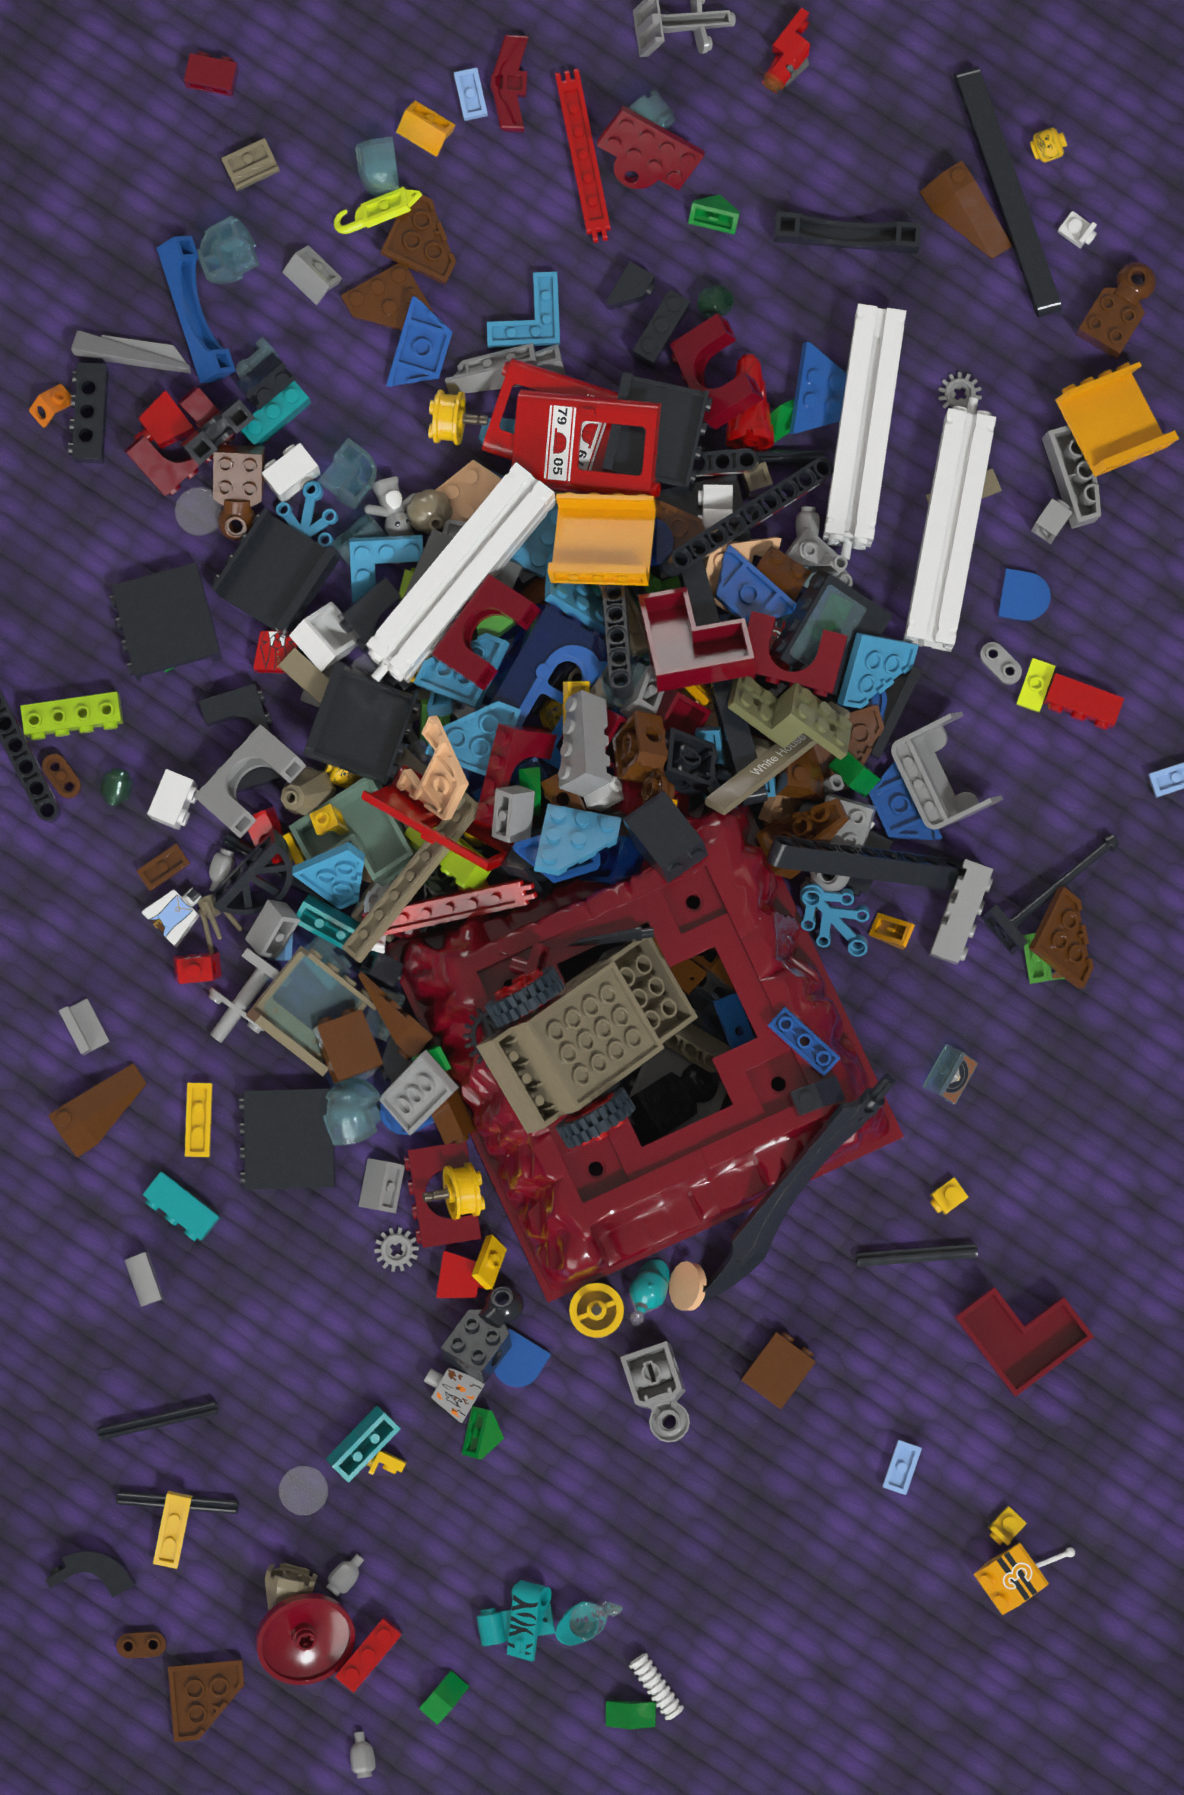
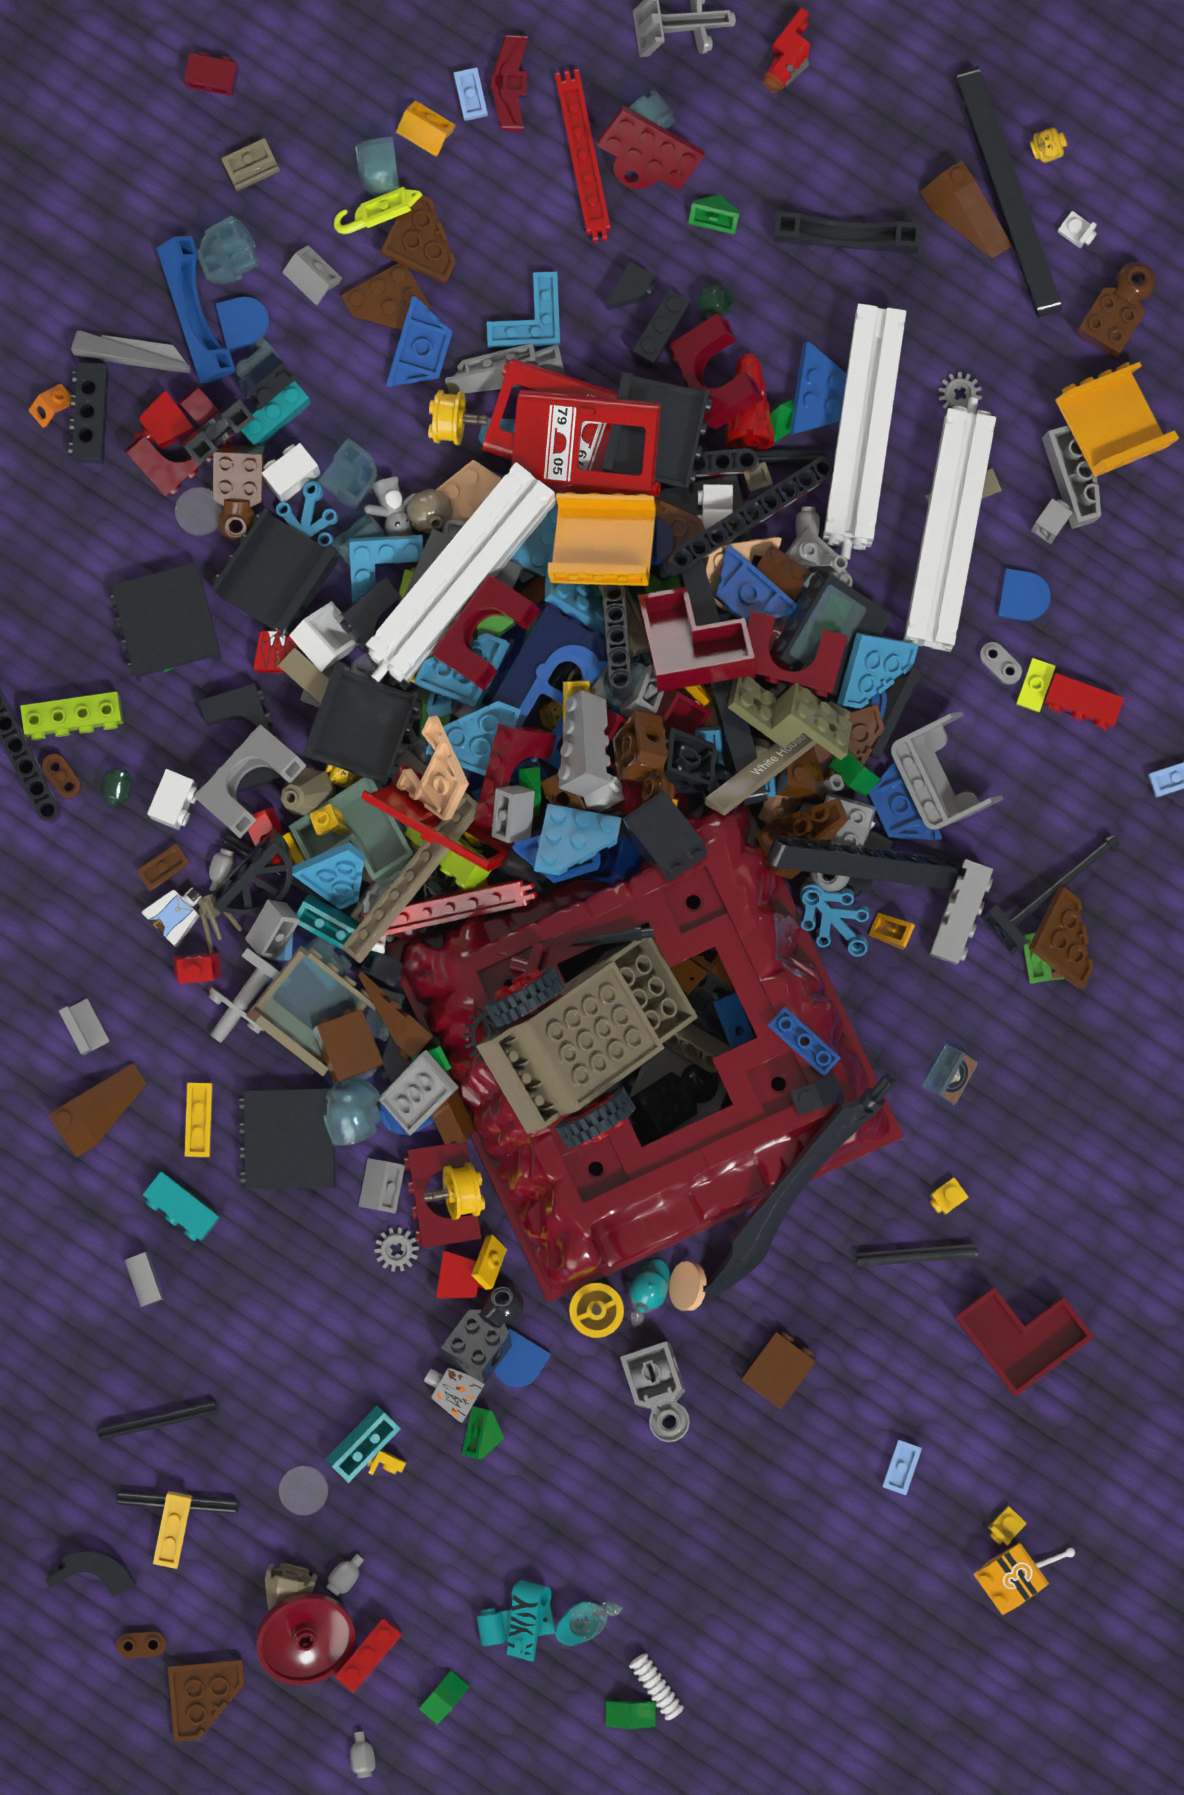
(242, 321): none -> blue tile

